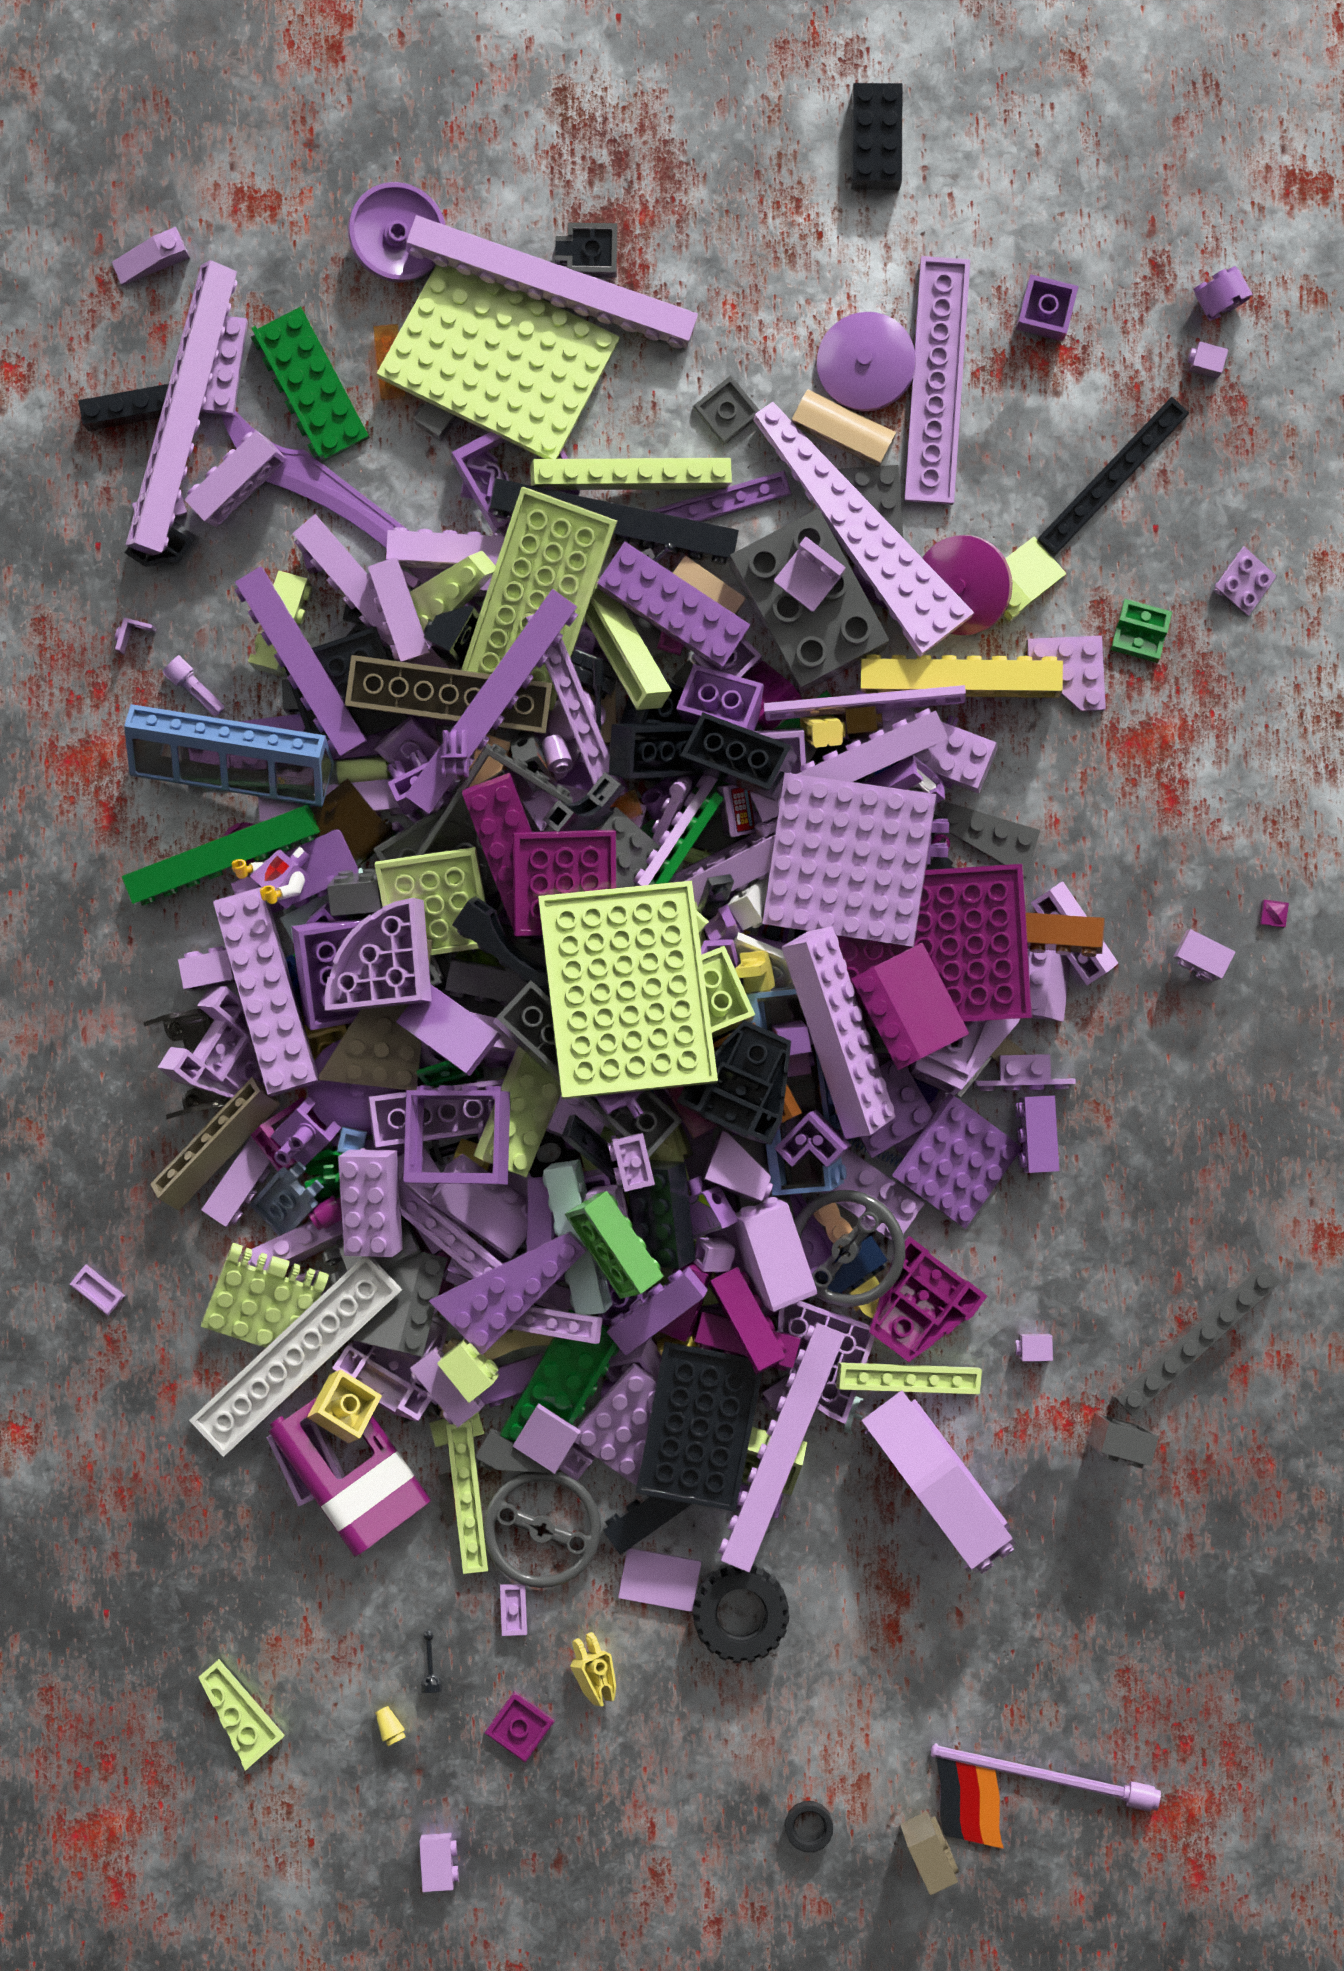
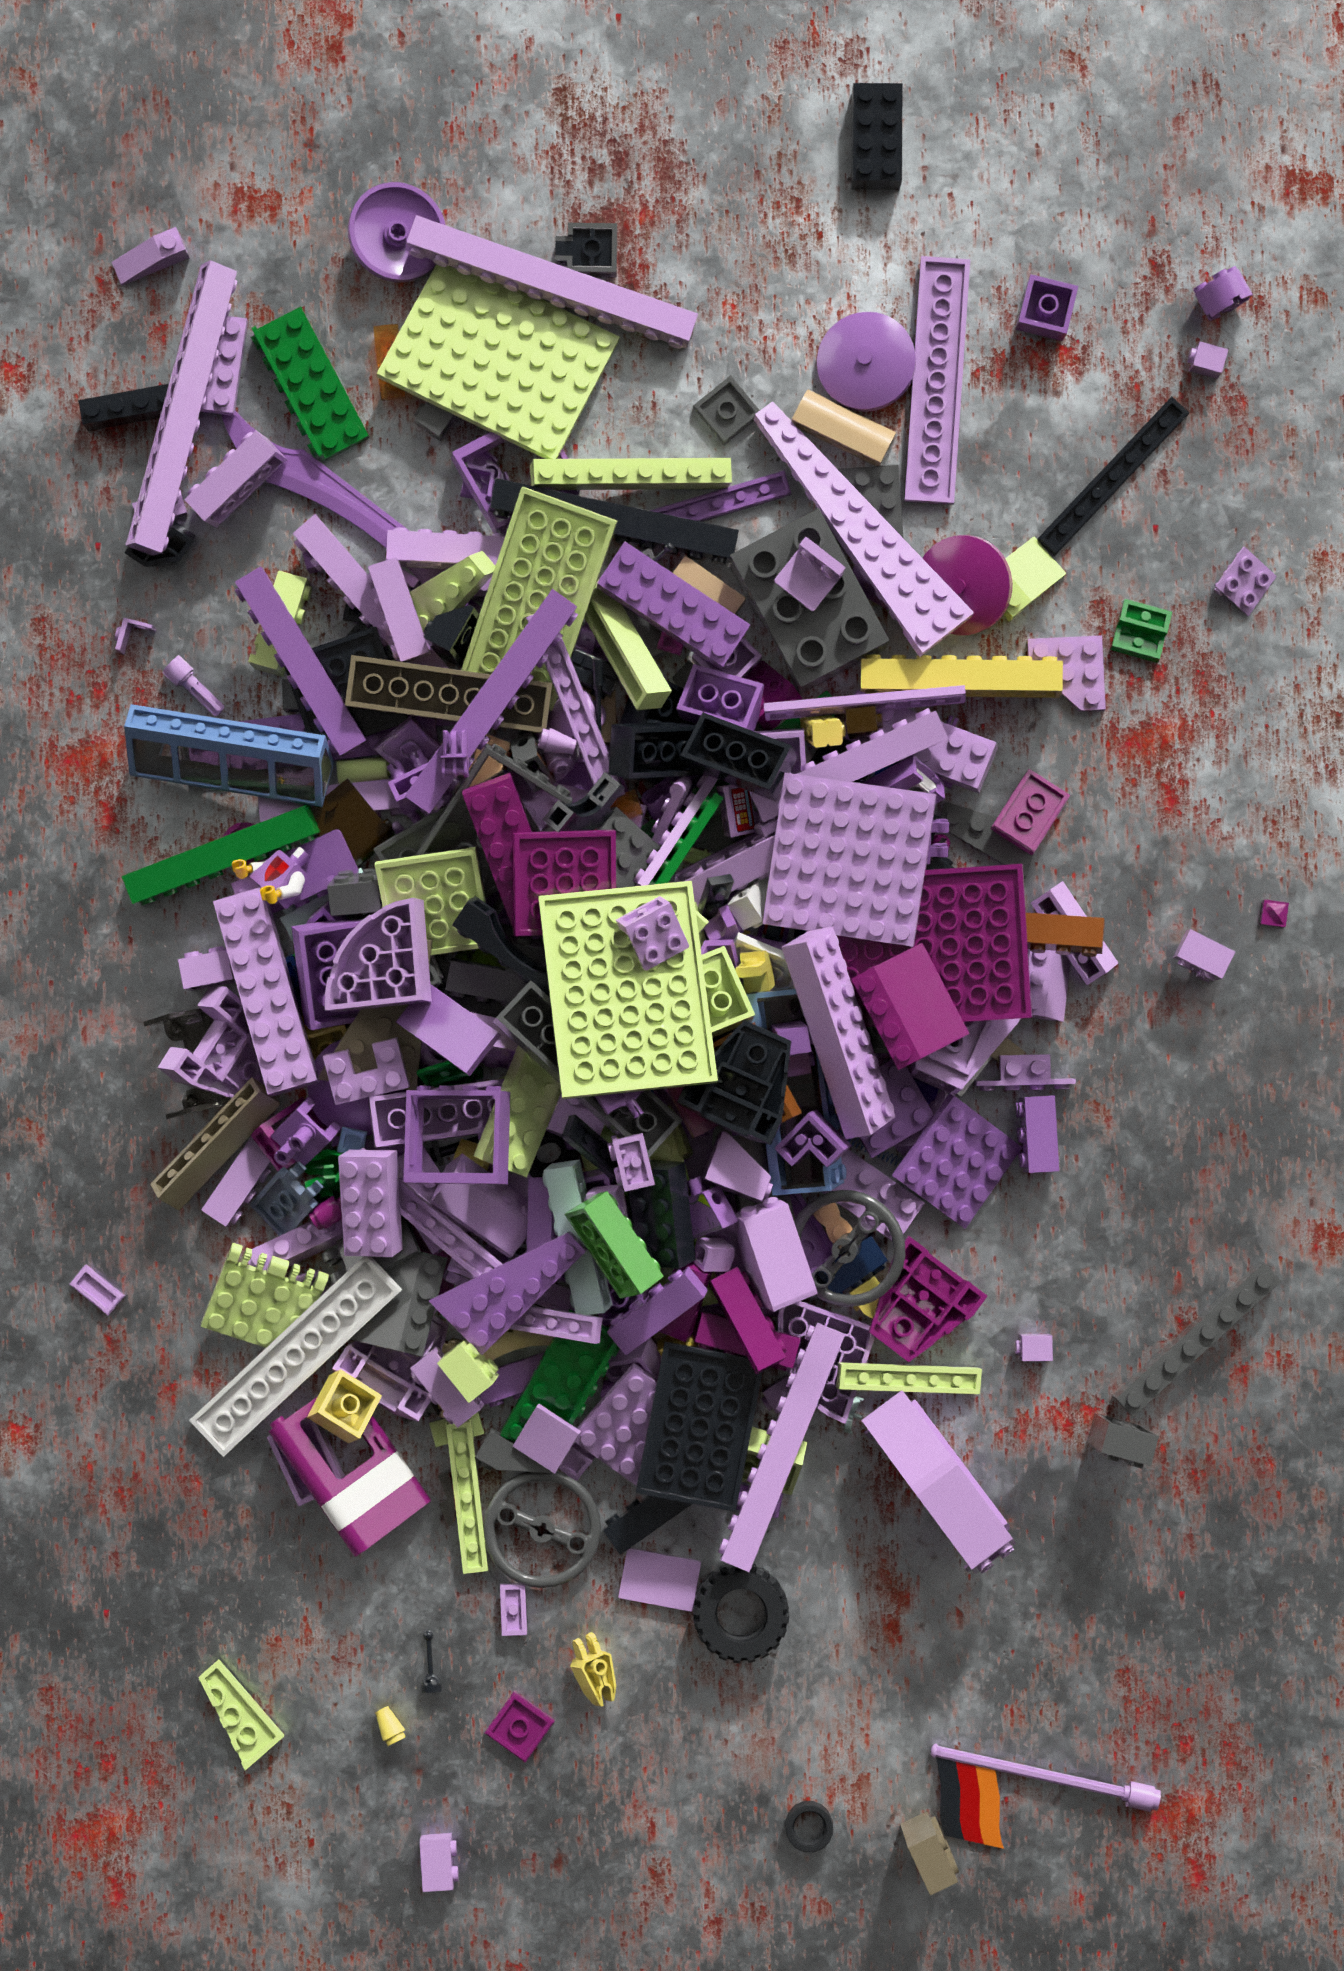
(352, 1086): none -> lavender plate
(556, 742): none -> lavender cone
(654, 932): none -> lavender bracket
(1030, 812): none -> magenta tile

